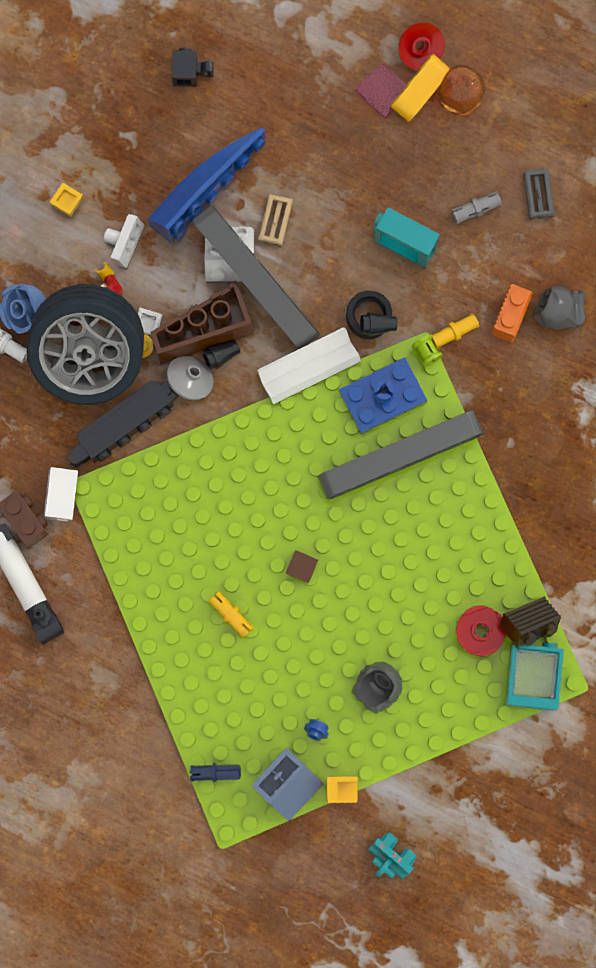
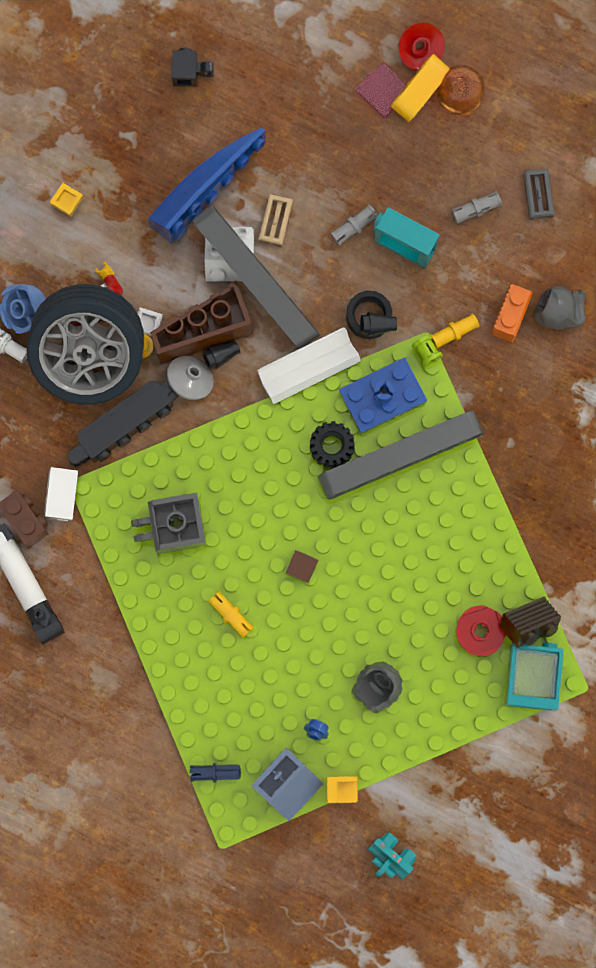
(125, 240): white tile -> none
(163, 513): none -> dark grey hinge
(338, 431): none -> black tyre
(354, 225): none -> light grey pin

